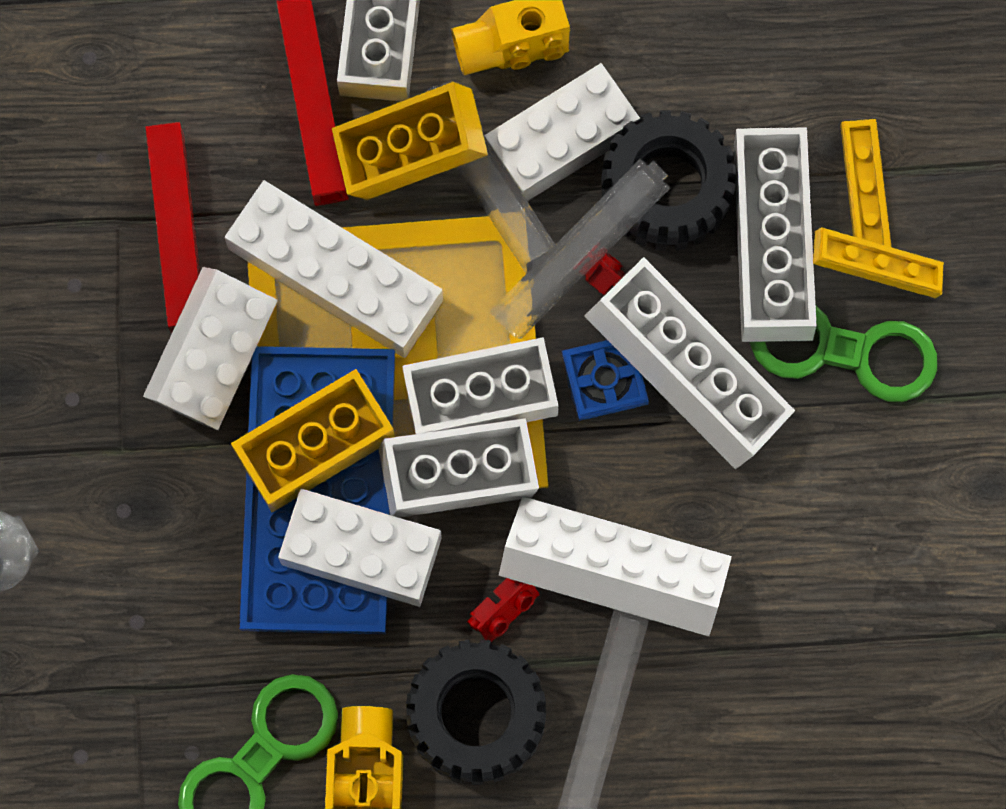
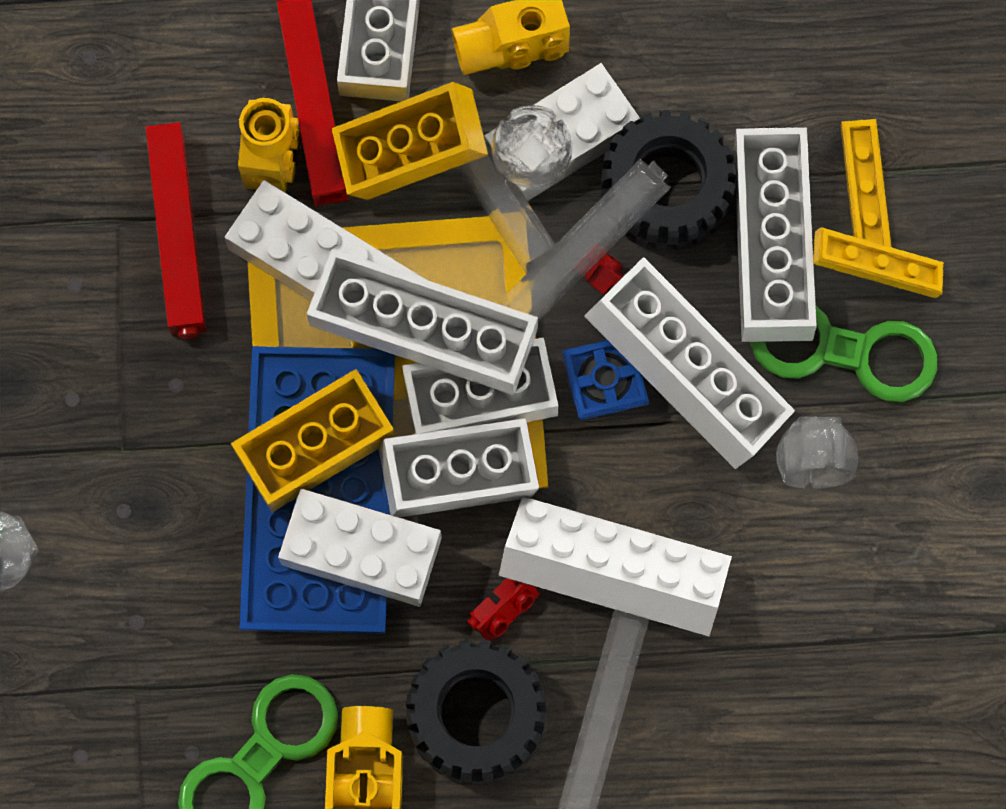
(210, 348): white brick -> none
(267, 144): none -> yellow brick
(422, 321): none -> white brick
(544, 127): none -> clear piece
(817, 453): none -> clear piece

